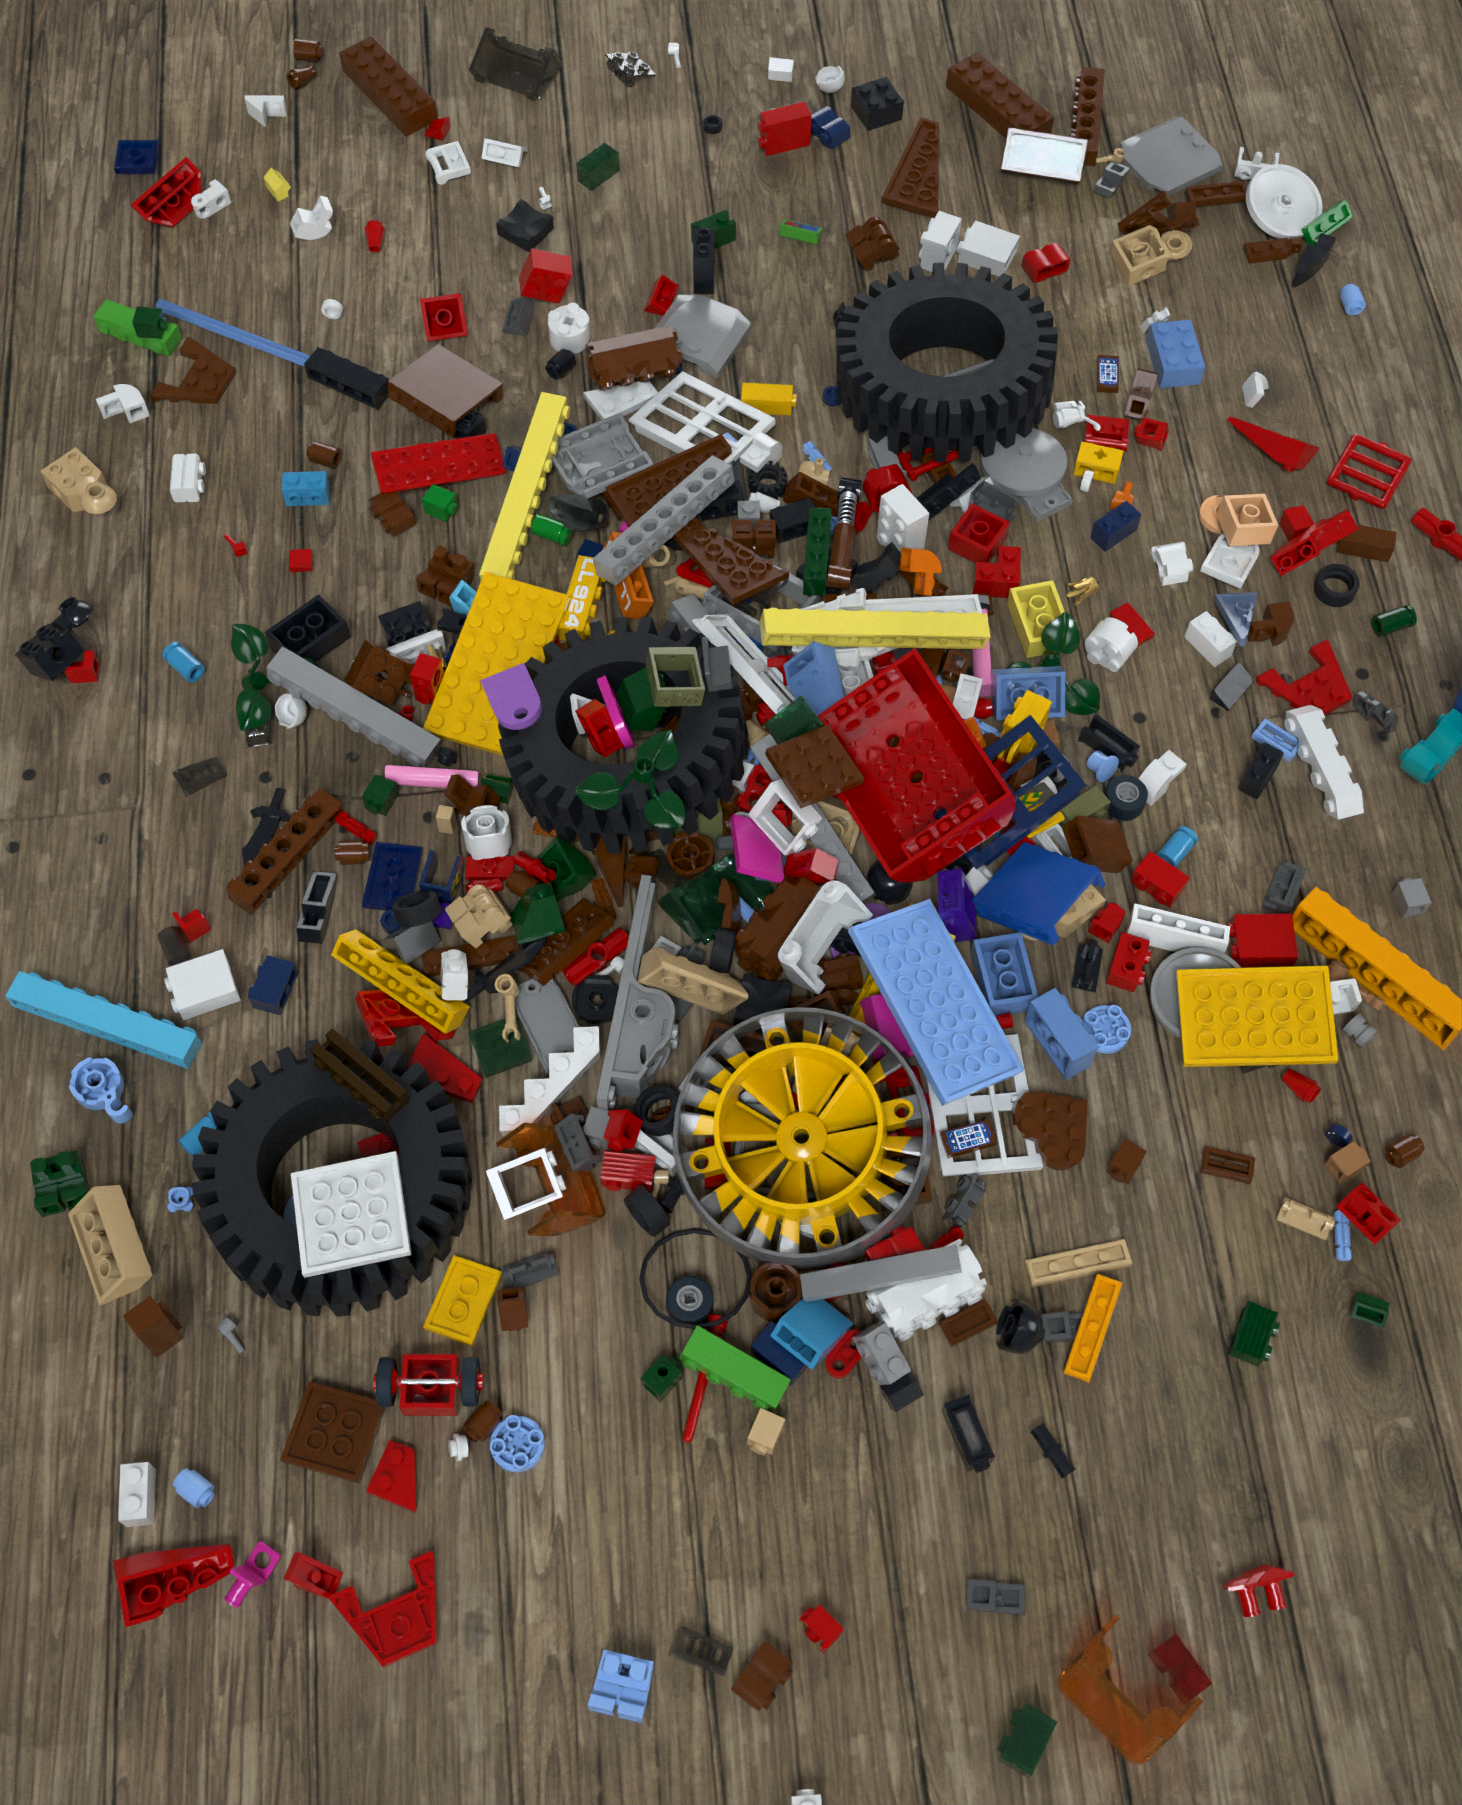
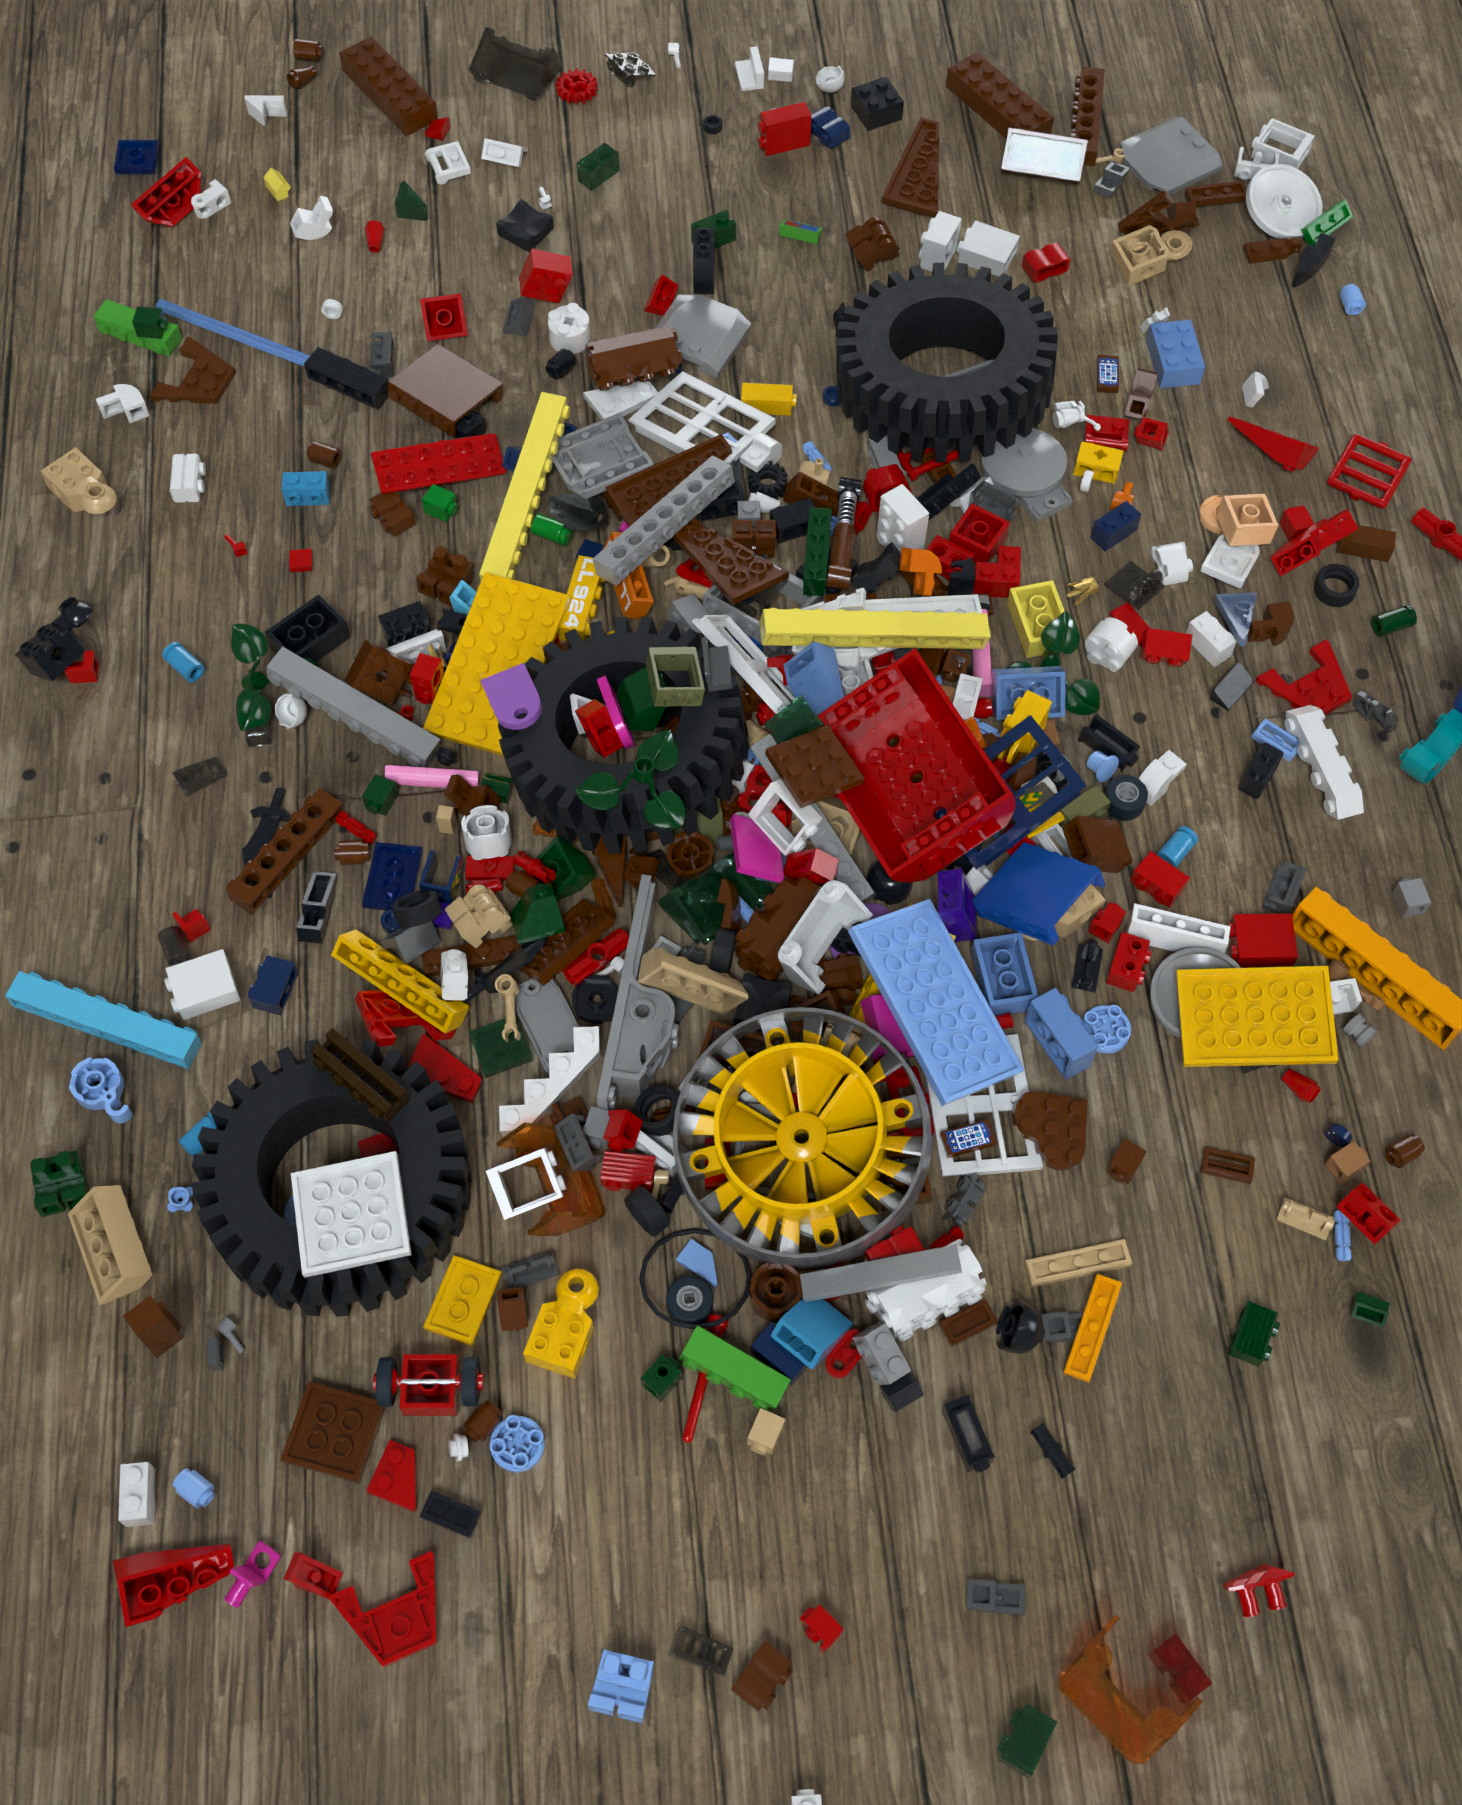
(215, 1354): none -> dark grey tile
(382, 353): none -> dark grey hinge
(409, 204): none -> clear green slope
(450, 1514): none -> black plate
(563, 1326): none -> yellow brick
(576, 86): none -> red gear
(699, 1262): none -> light blue tile
(751, 71): none -> white panel
(947, 553): none -> red brick
(963, 581): none -> black hinge
(1135, 584): none -> clear smoke hinge
(1165, 647): none -> red brick
(1284, 134): none -> white window

